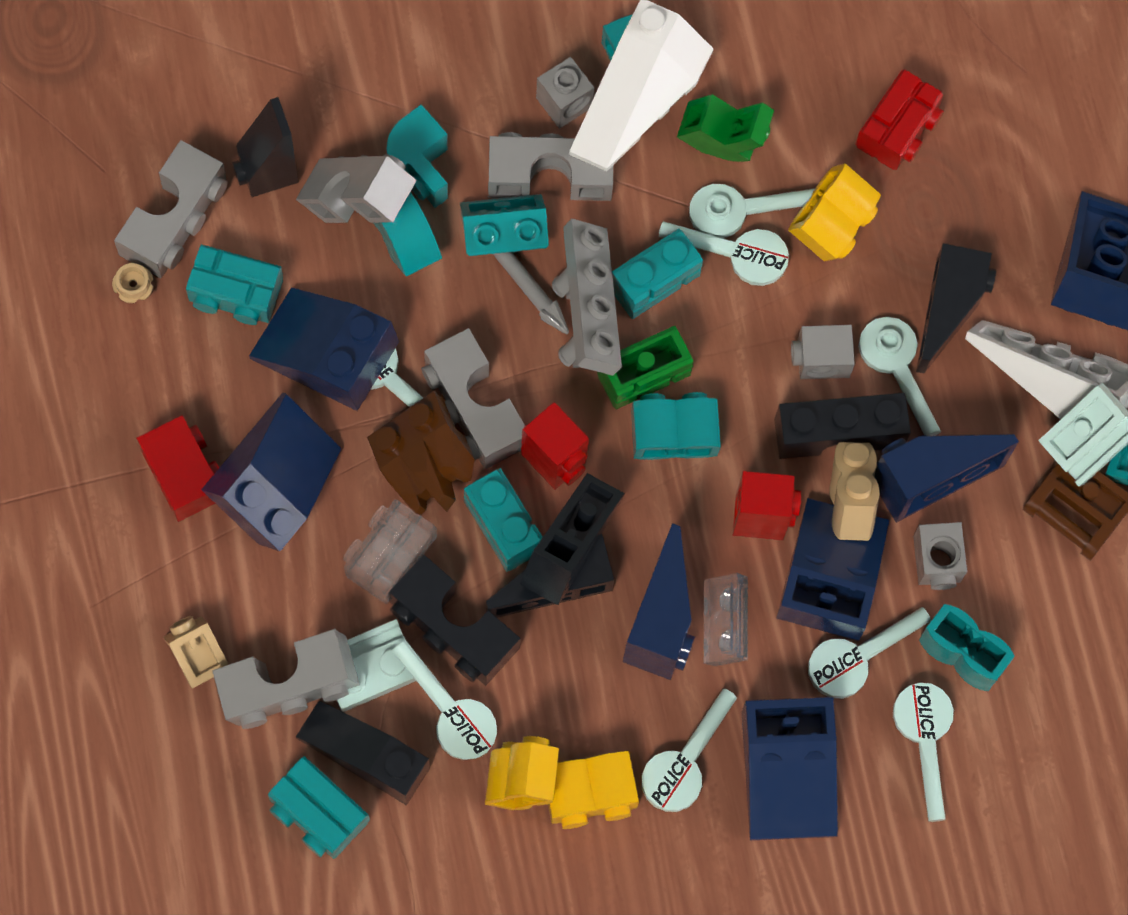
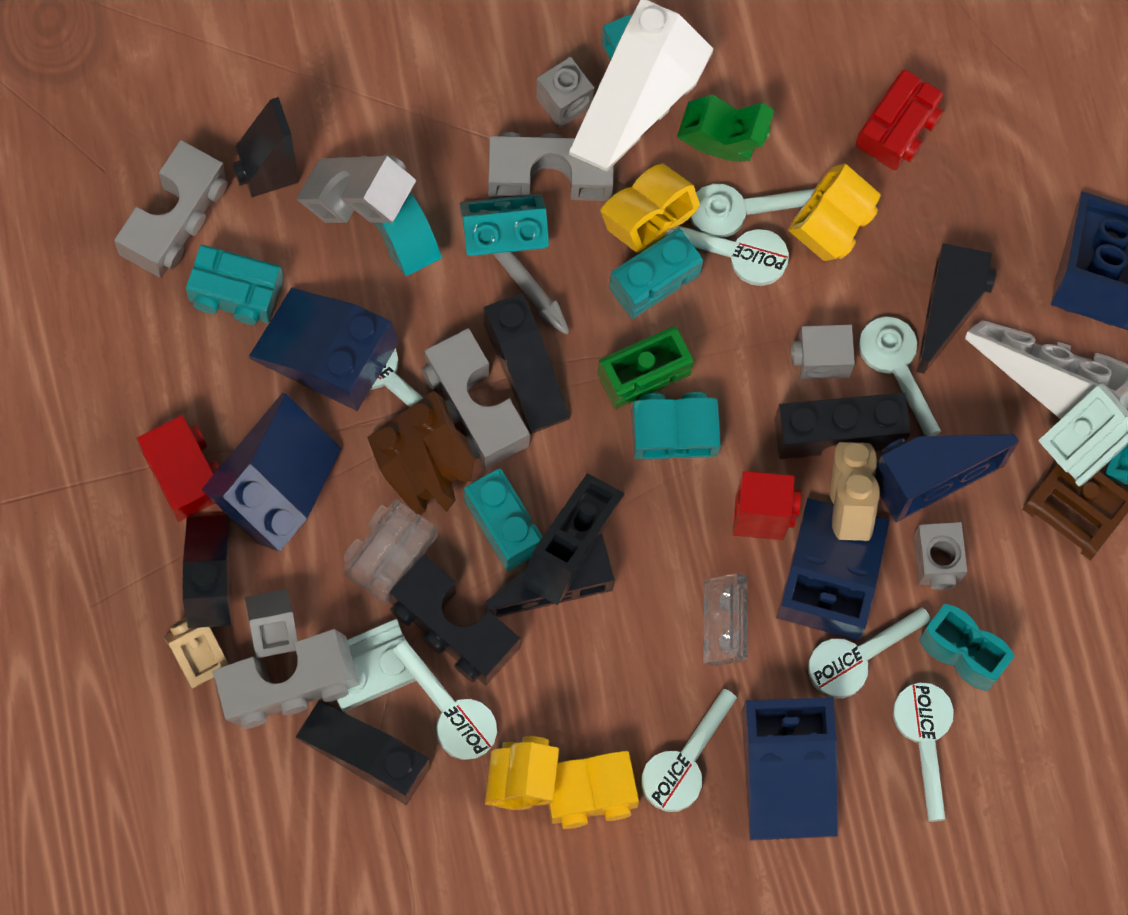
(129, 273): tan plate -> none
(207, 571): none -> black slope
(271, 623): none -> light grey brick
(317, 808): teal brick -> none
(418, 142): teal brick -> none
(525, 362): none -> black slope
(555, 447): red brick -> none
(592, 300): light grey plate -> none
(650, 207): none -> yellow brick
(661, 627): dark blue slope -> none

